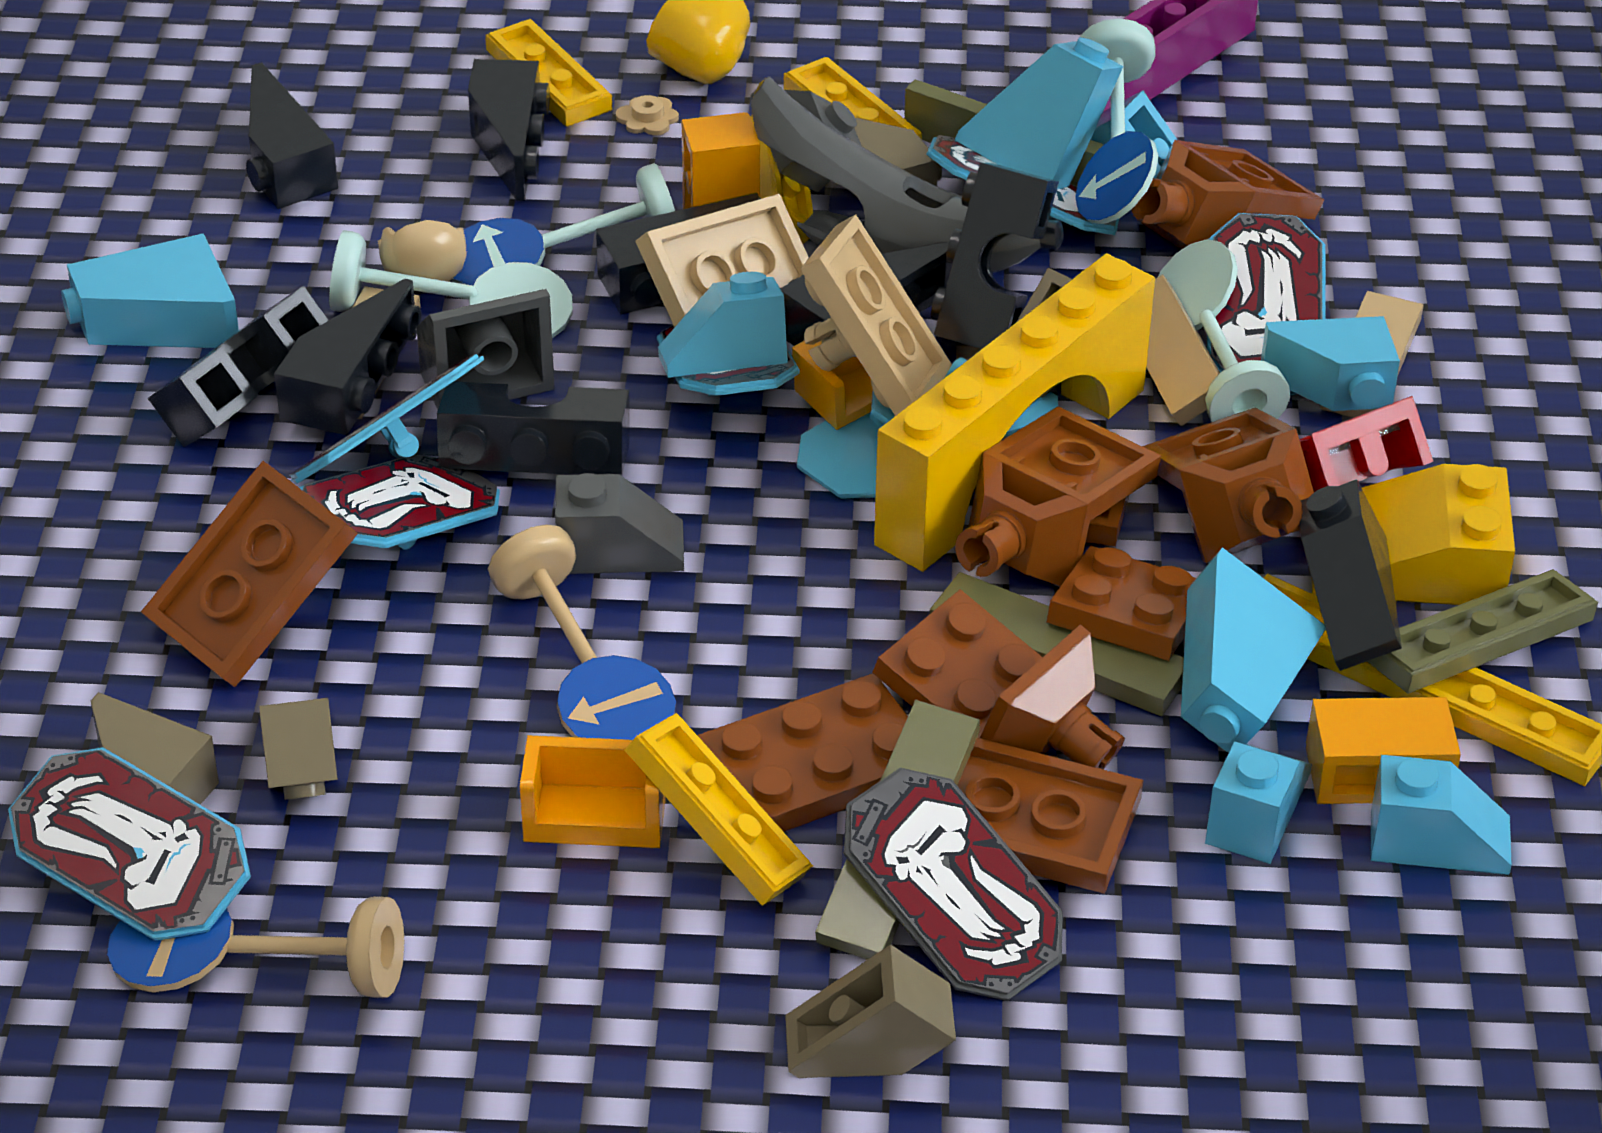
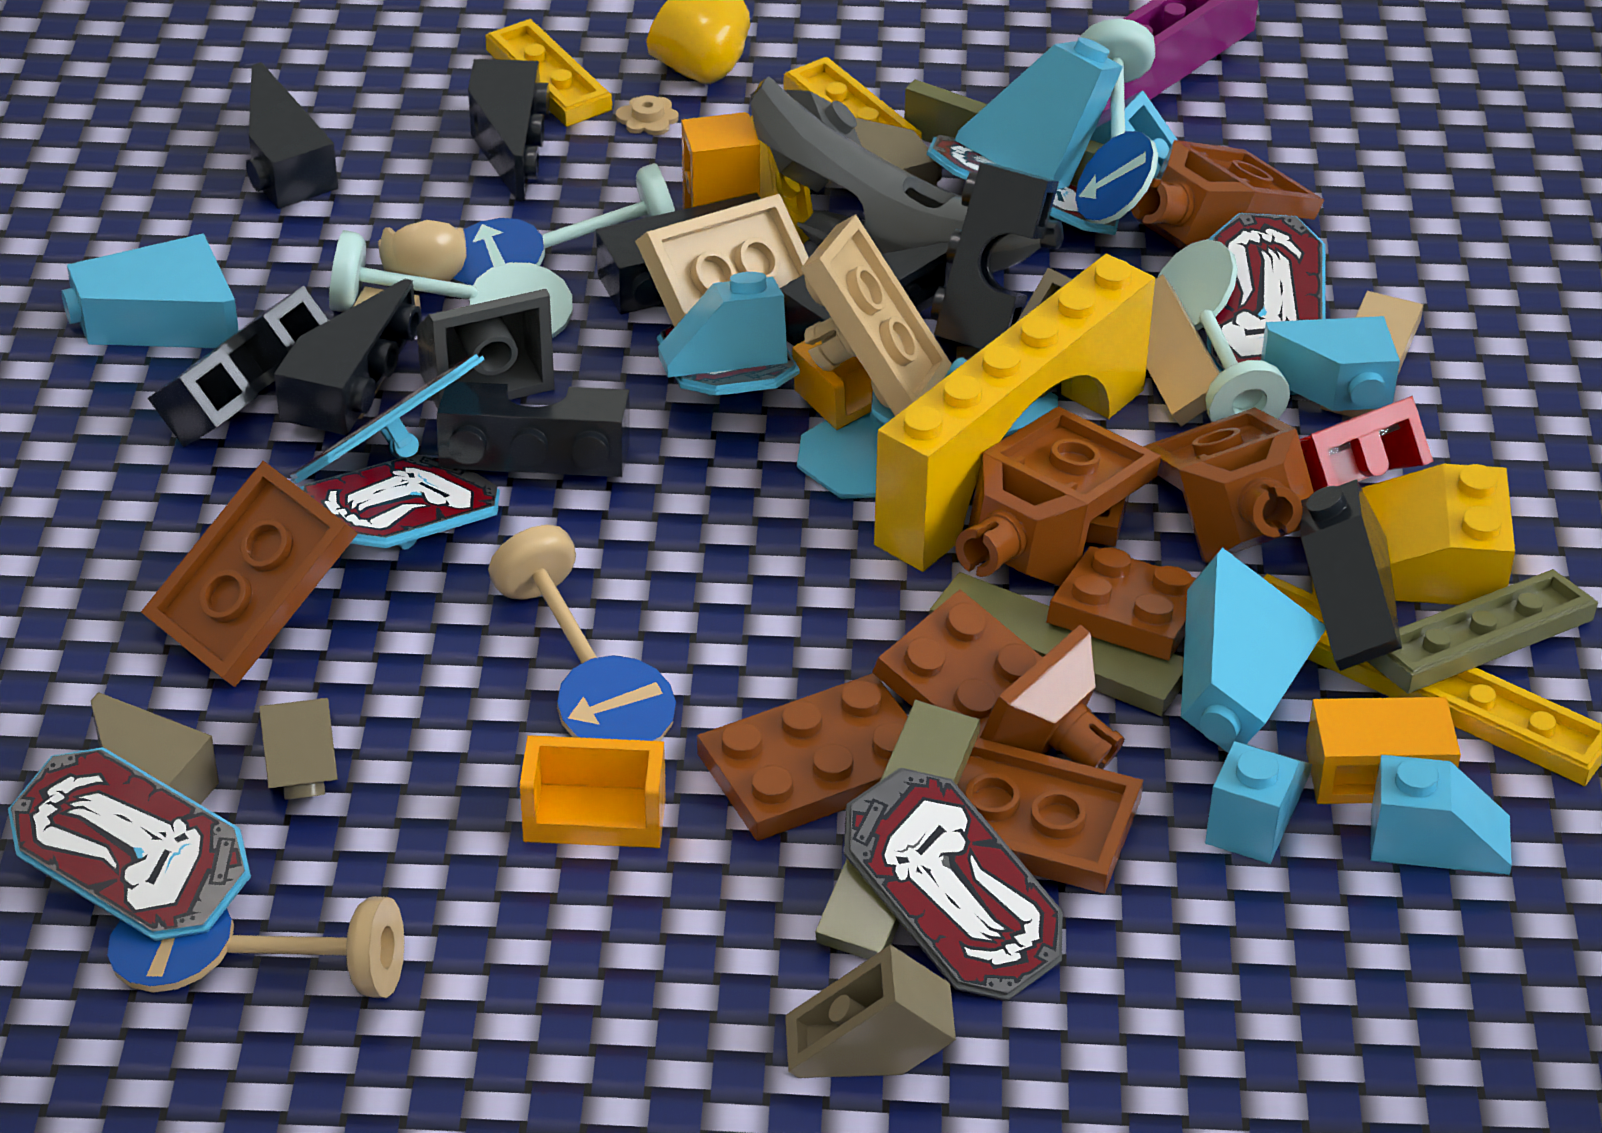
(617, 526): dark grey slope -> none
(719, 808): yellow tile -> none

